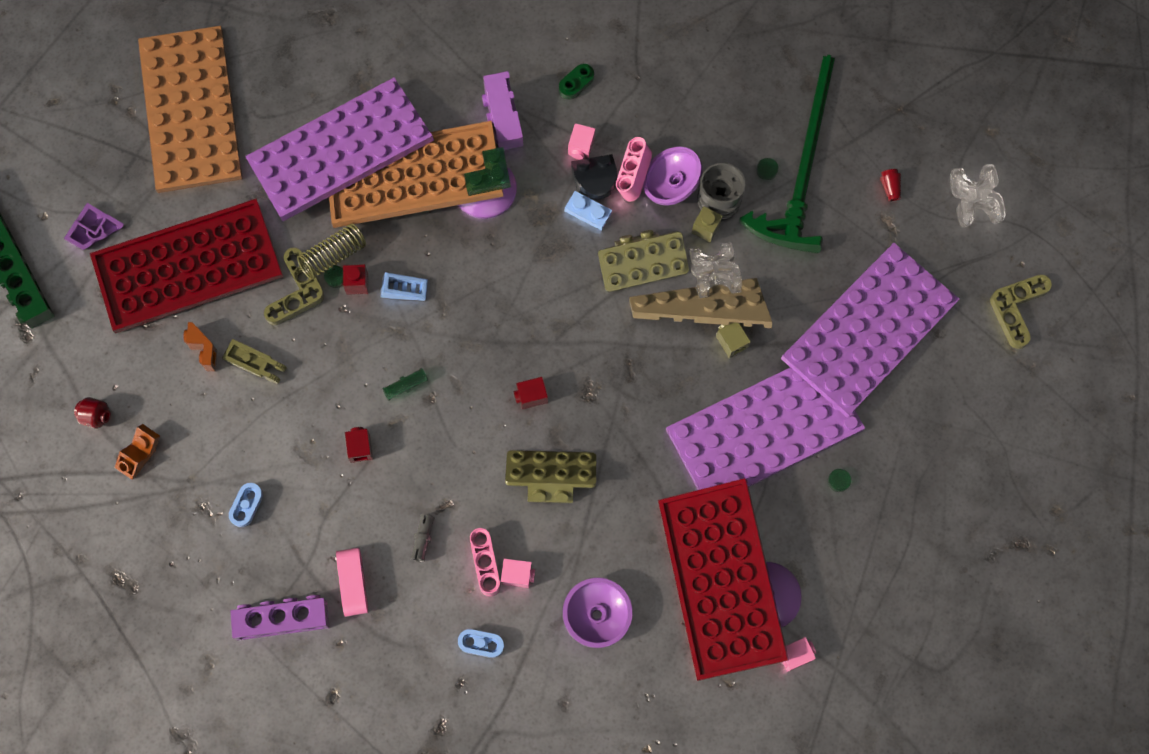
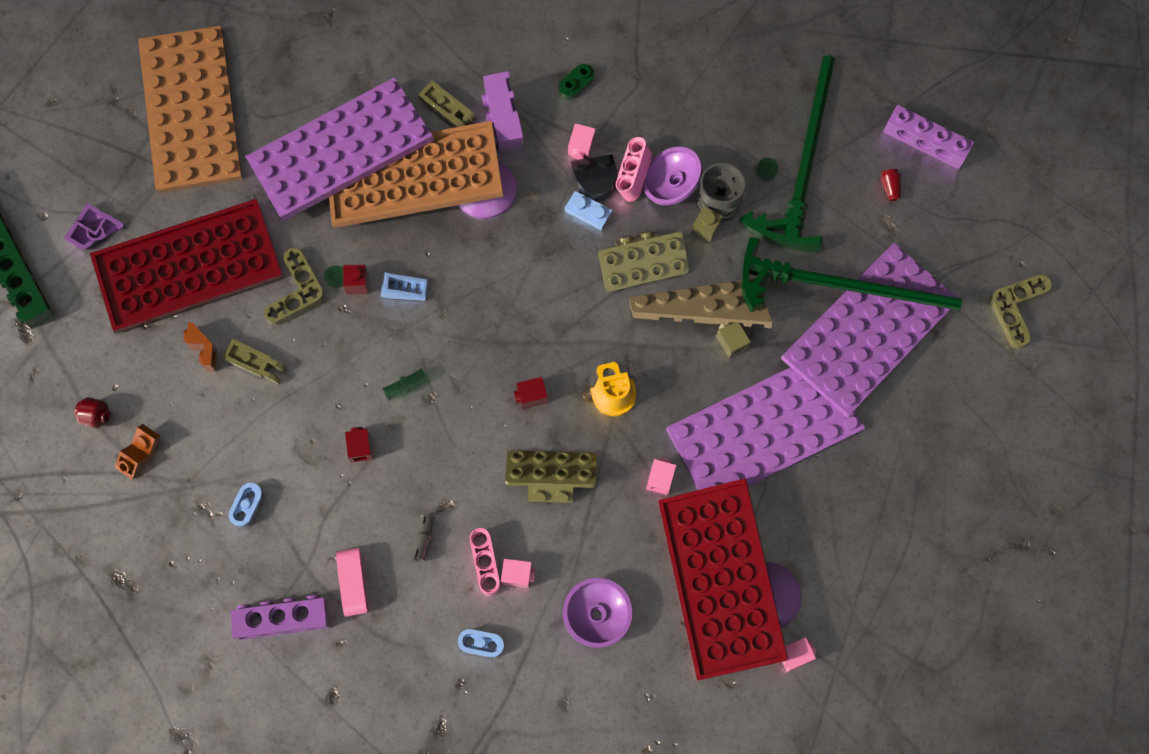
(312, 273): olive piece -> none
(446, 105): none -> olive plate
(493, 177): clear green plate -> none
(614, 393): none -> yellow container
(661, 476): none -> bright pink brick
(715, 270): clear piece -> none
(754, 292): none -> dark green piece
(839, 480): clear green tile -> none
(928, 137): none -> medium lavender brick
(977, 195): clear piece -> none

